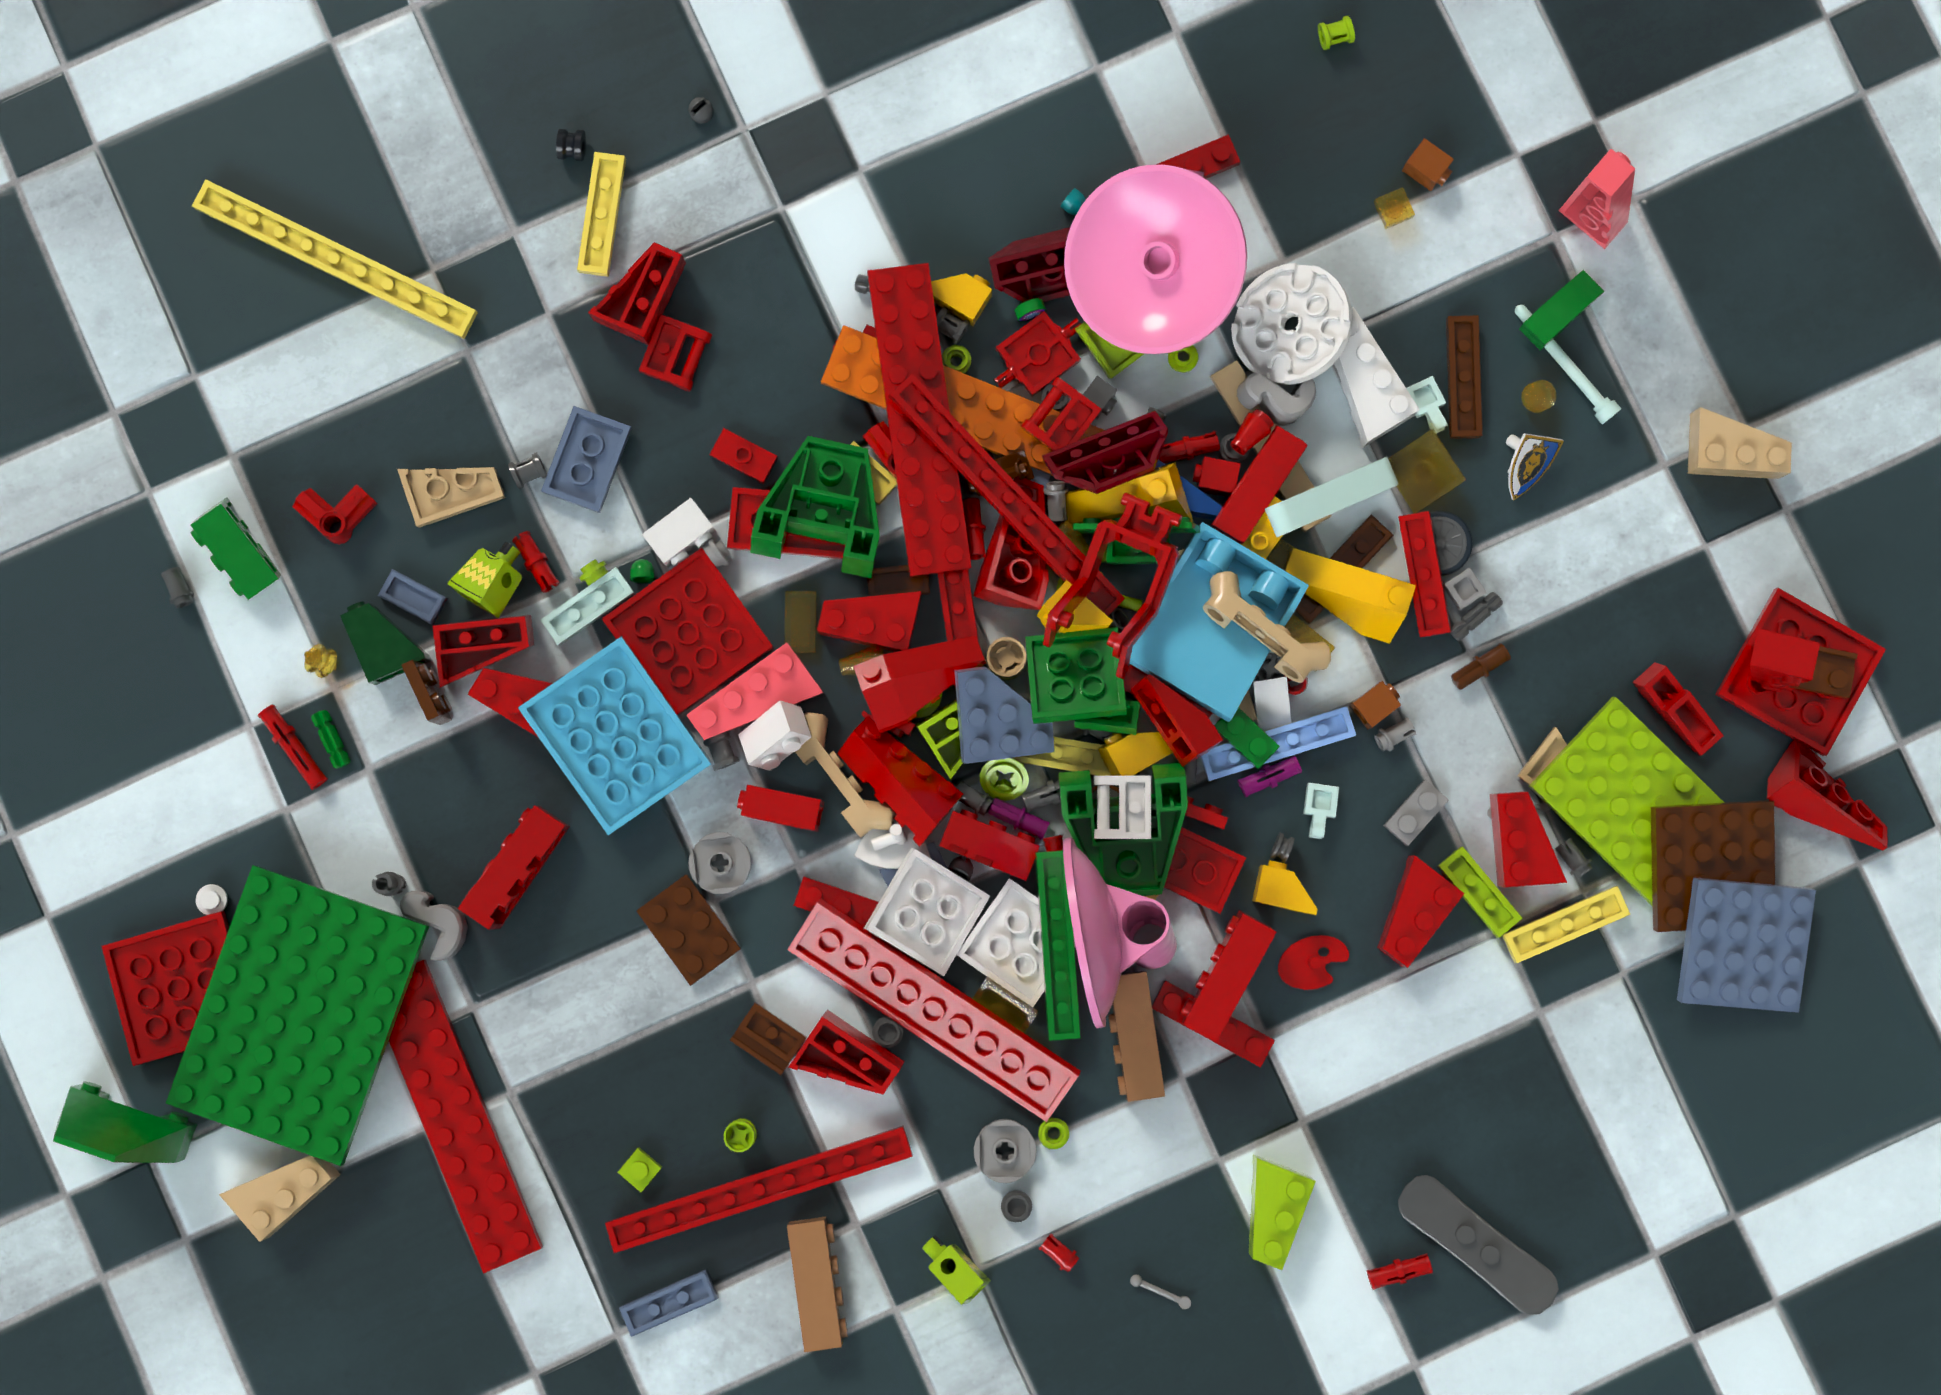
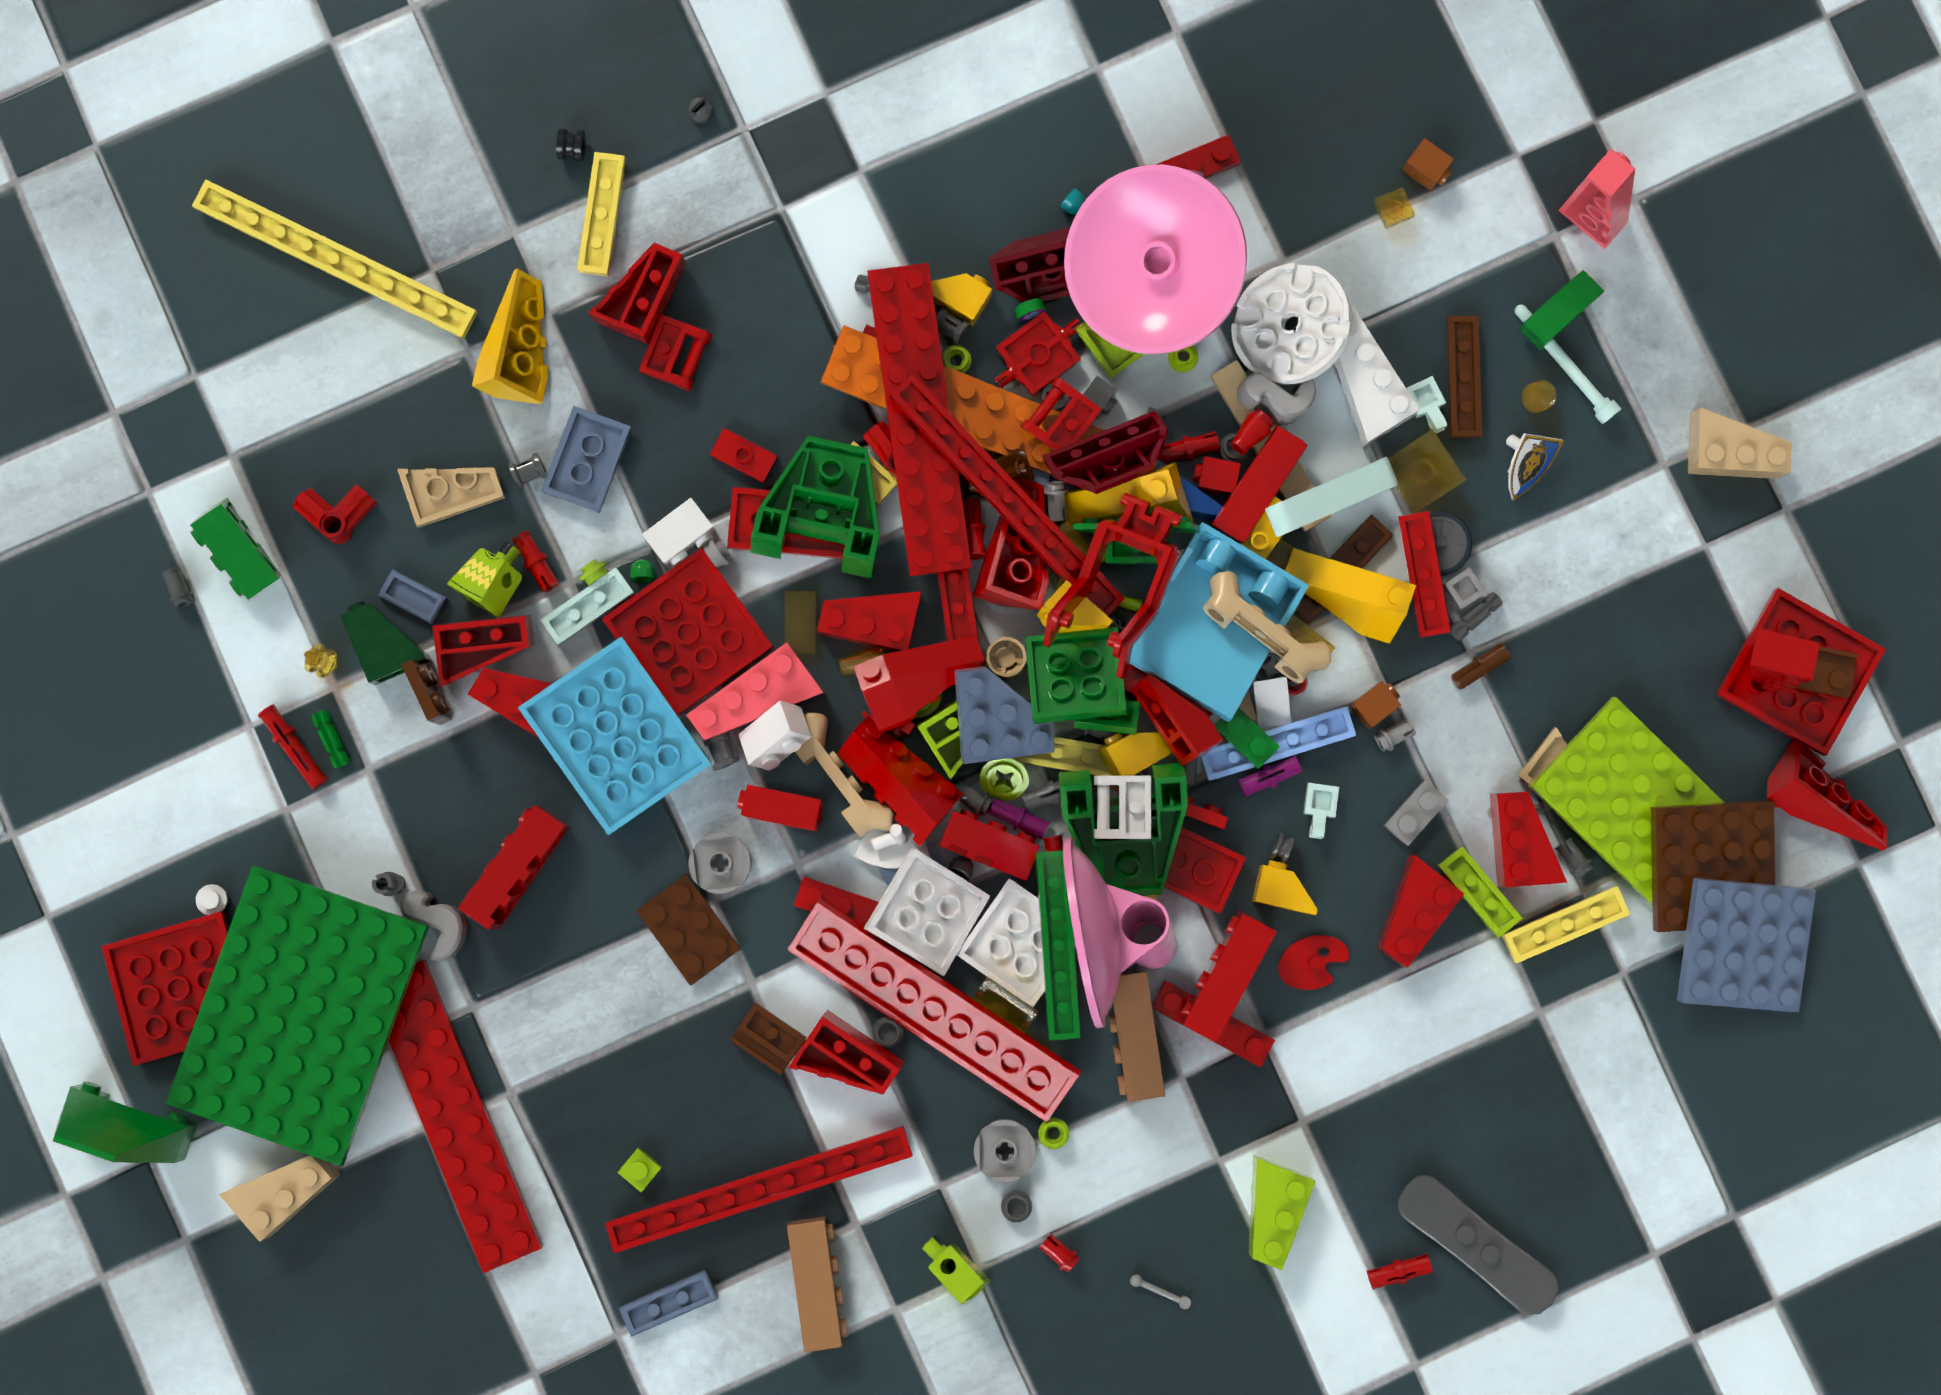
(513, 350): none -> yellow wedge
(736, 1138): lime wheel -> none
(896, 580): reddish brown tile -> none
(1336, 32): lime bush -> none
(1678, 708): red slope -> none

